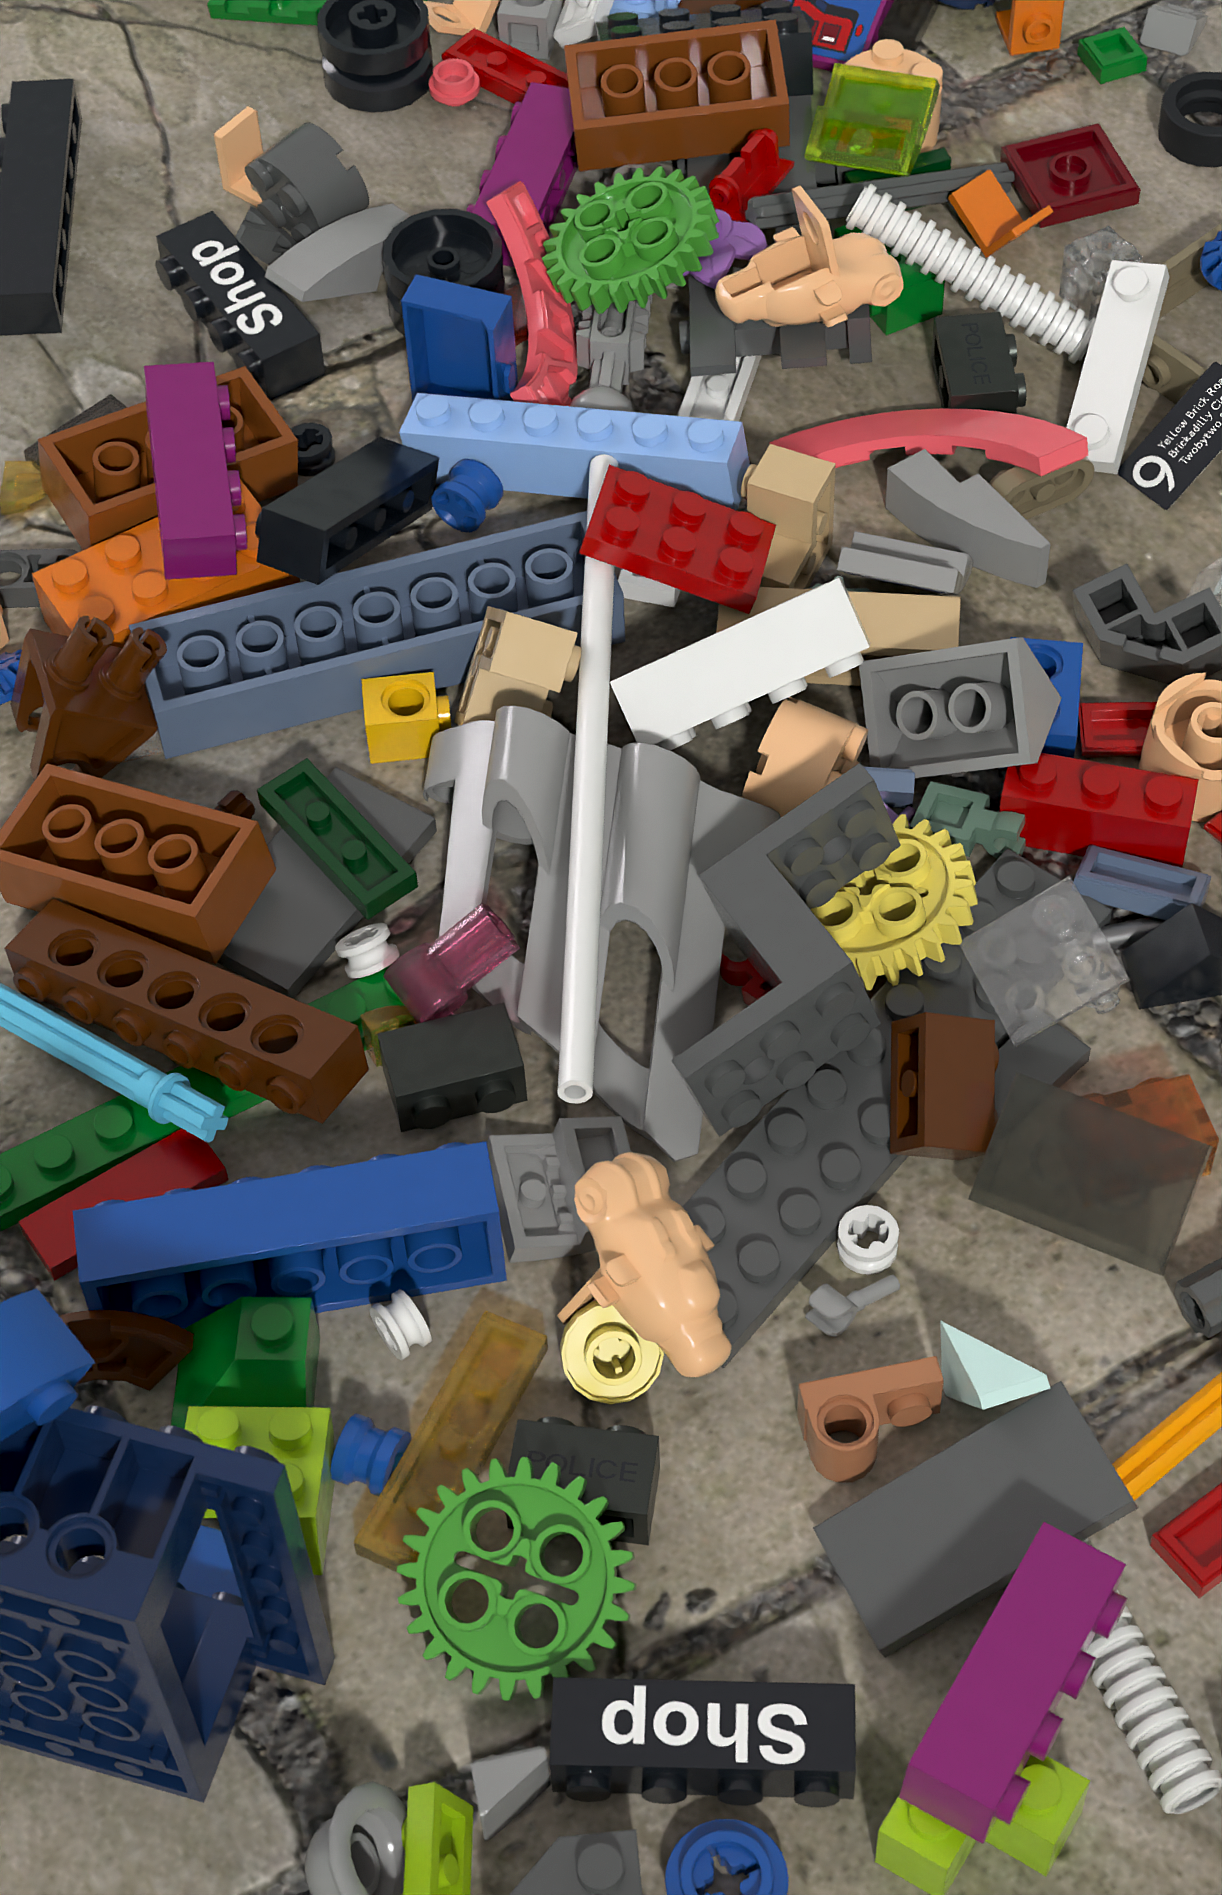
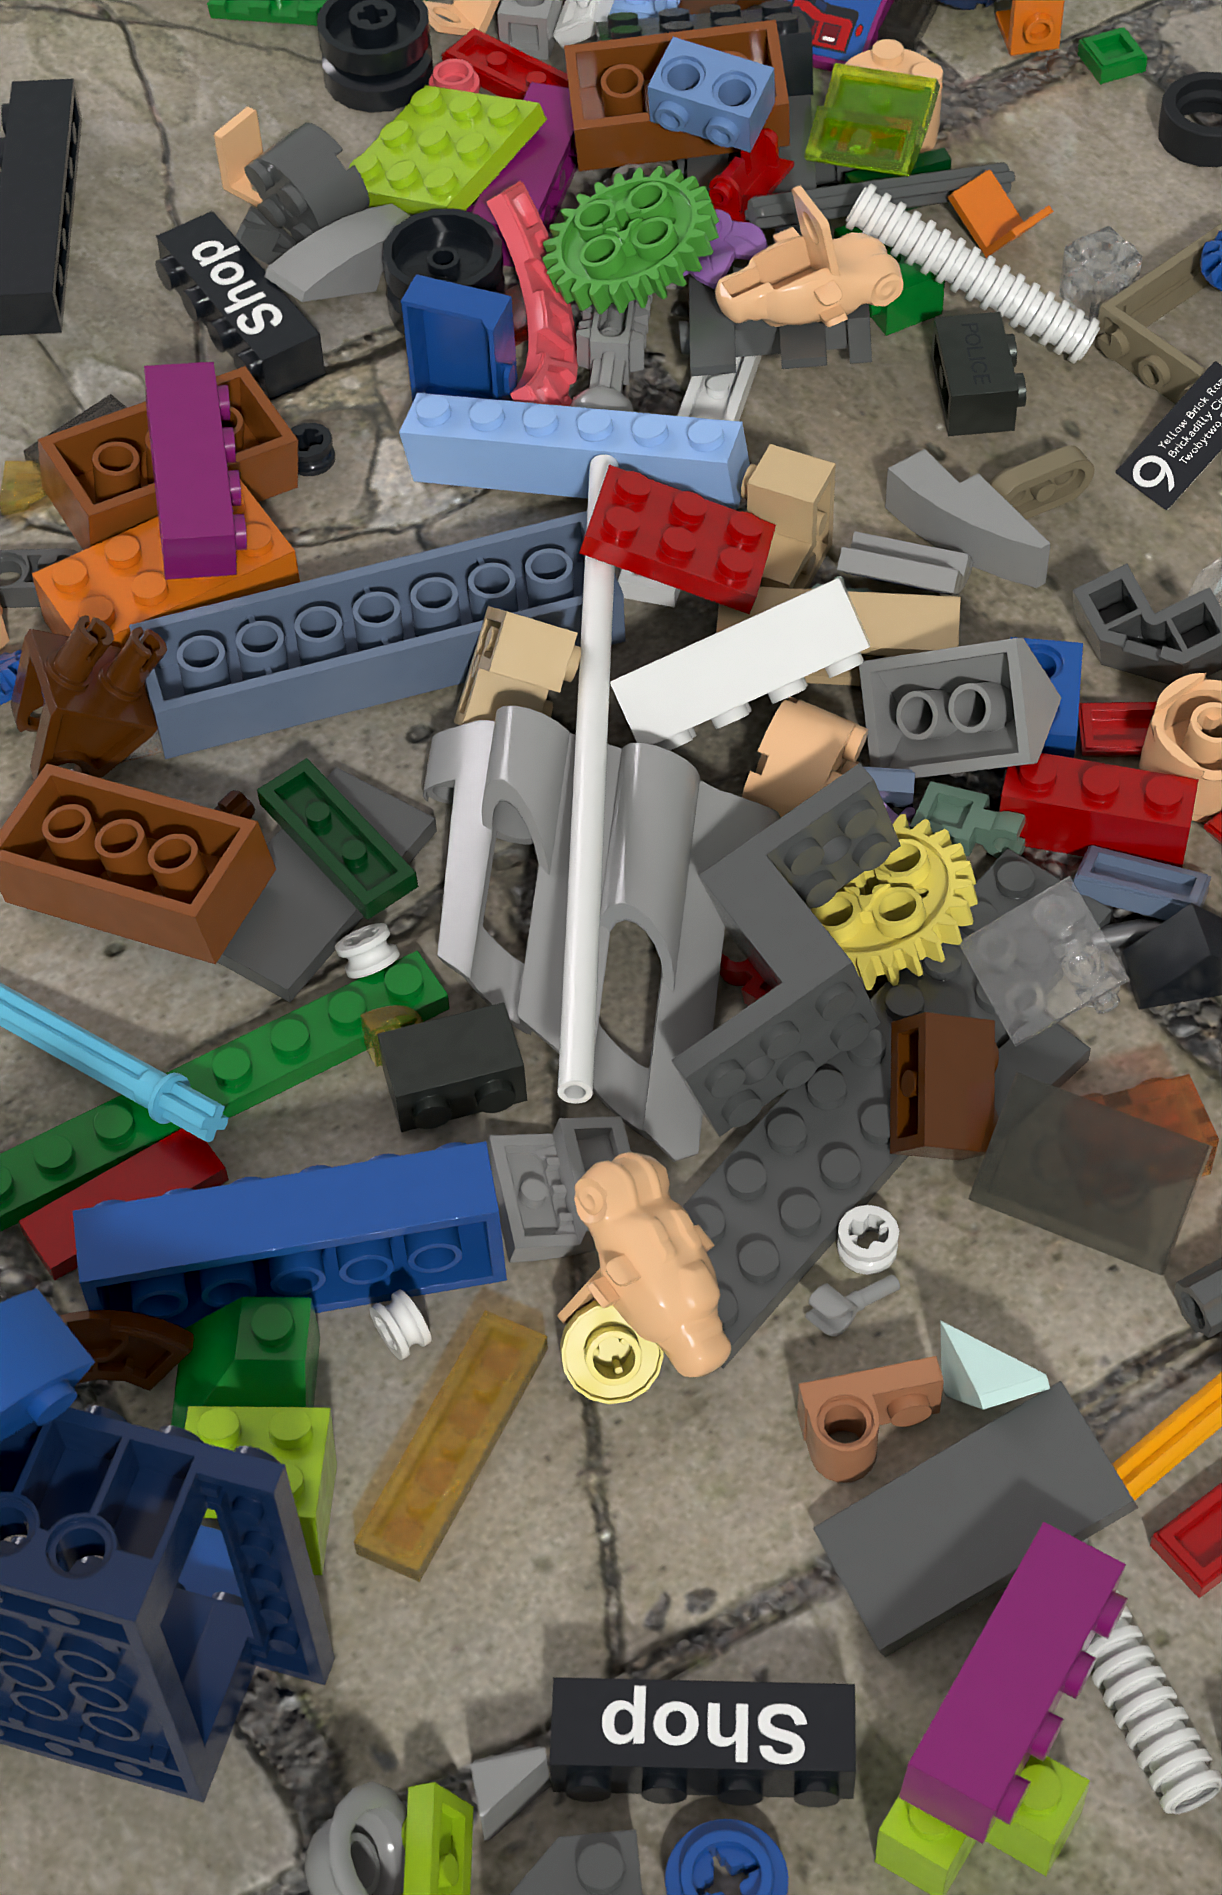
(188, 1010): reddish brown brick -> none
(346, 510): black brick -> none
(367, 1453): blue wheel -> none
(403, 716): yellow brick -> none
(436, 975): clear pink piece -> none
(445, 149): none -> lime plate
(467, 495): blue wheel -> none
(495, 1642): bright green gear -> none
(614, 1461): pearl dark grey brick -> none
(711, 94): none -> medium blue brick
(1004, 437): coral tile -> none
(1072, 173): dark red plate -> none
(1117, 359): white plate -> none
(1172, 27): light grey slope -> none

